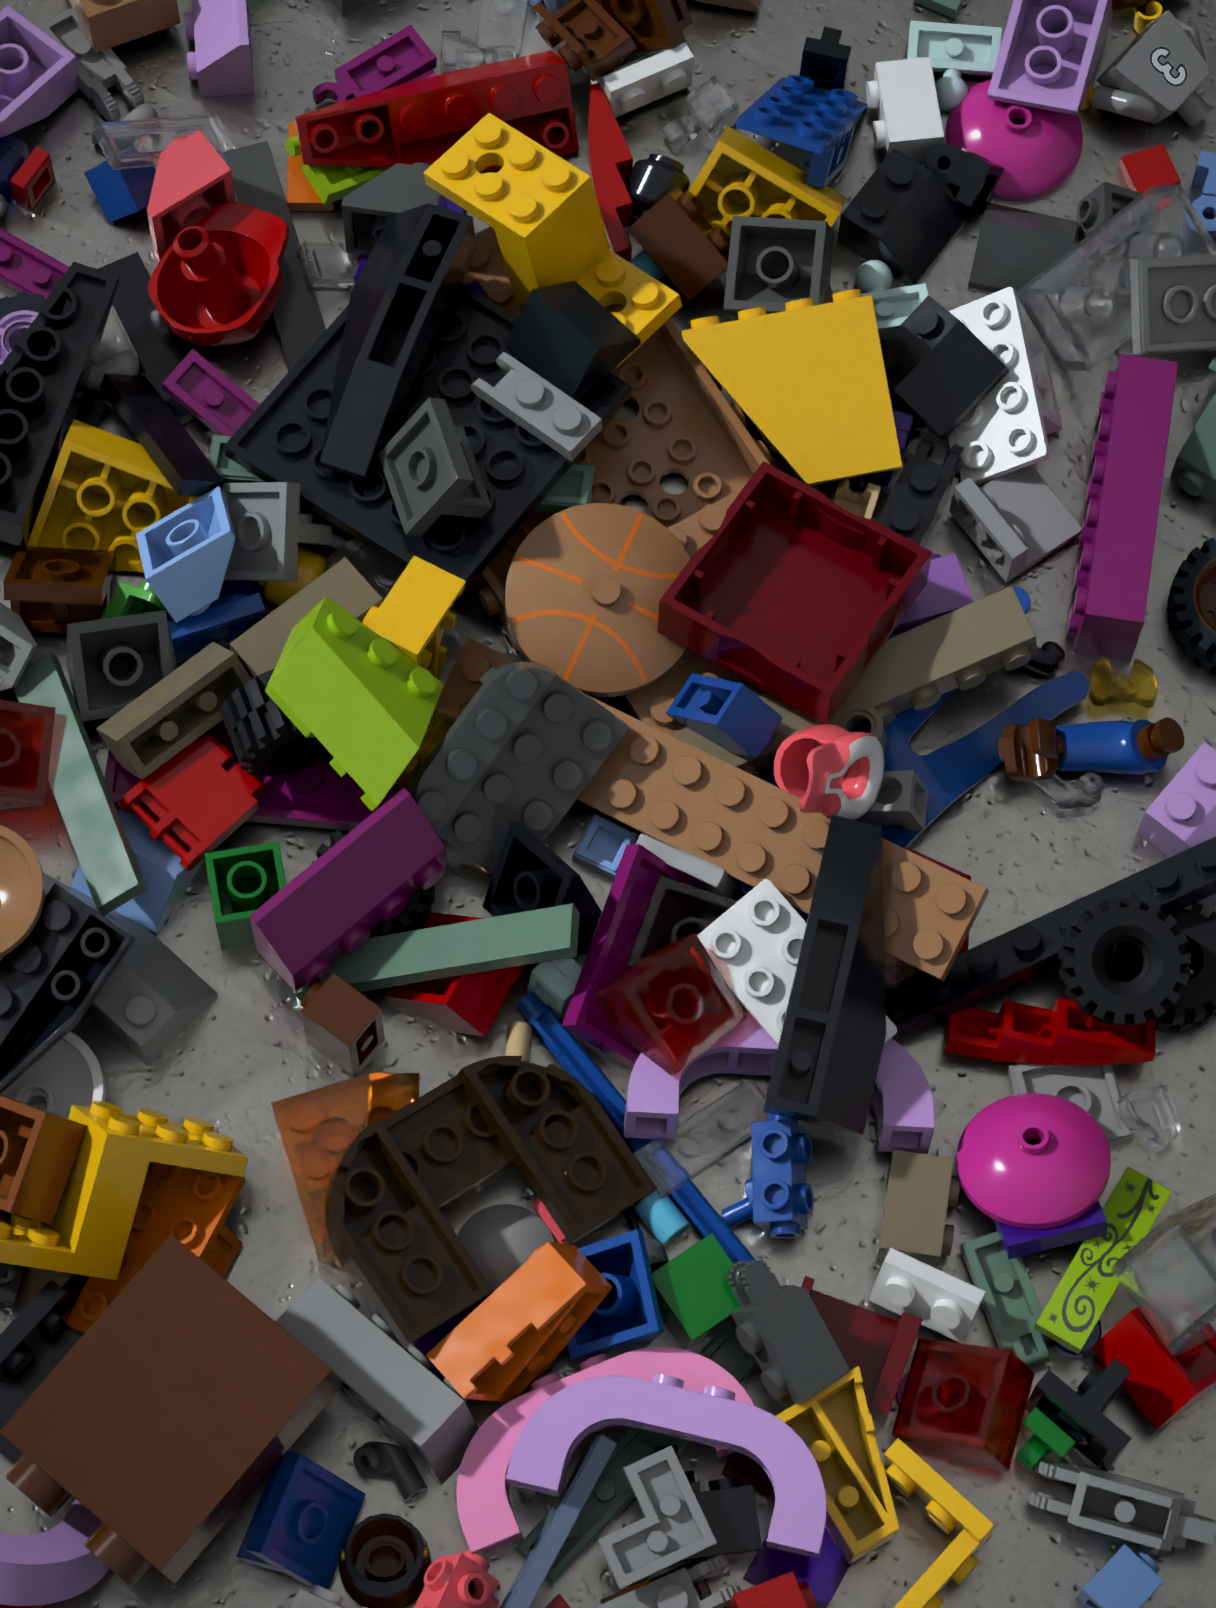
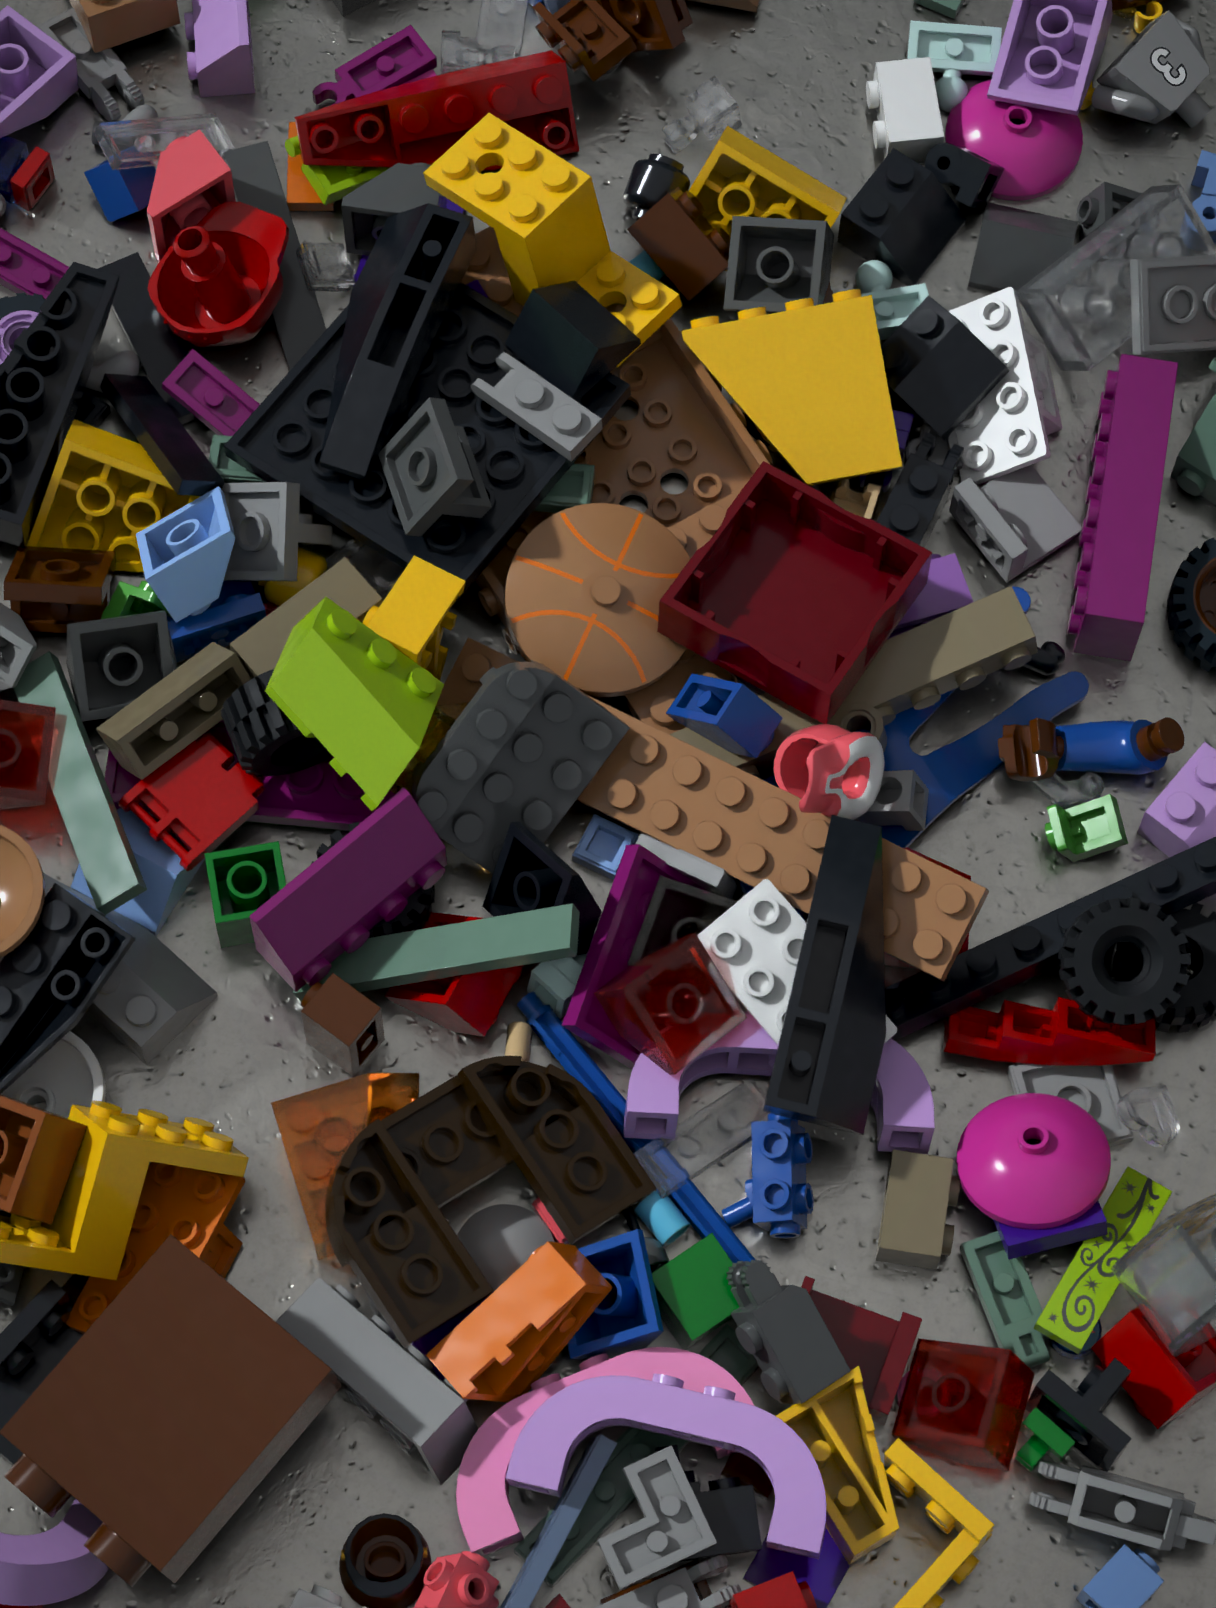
(301, 1521): blue bracket -> none
(390, 1462): dark grey arm -> none
(610, 170): red slope -> none
(647, 79): white bracket -> none
(809, 120): blue bracket -> none
(826, 59): black tile -> none
(927, 1293): white bracket -> none
(1086, 828): none -> bright green bracket
(1122, 689): clear yellow piece -> none
(1148, 169): red tile -> none

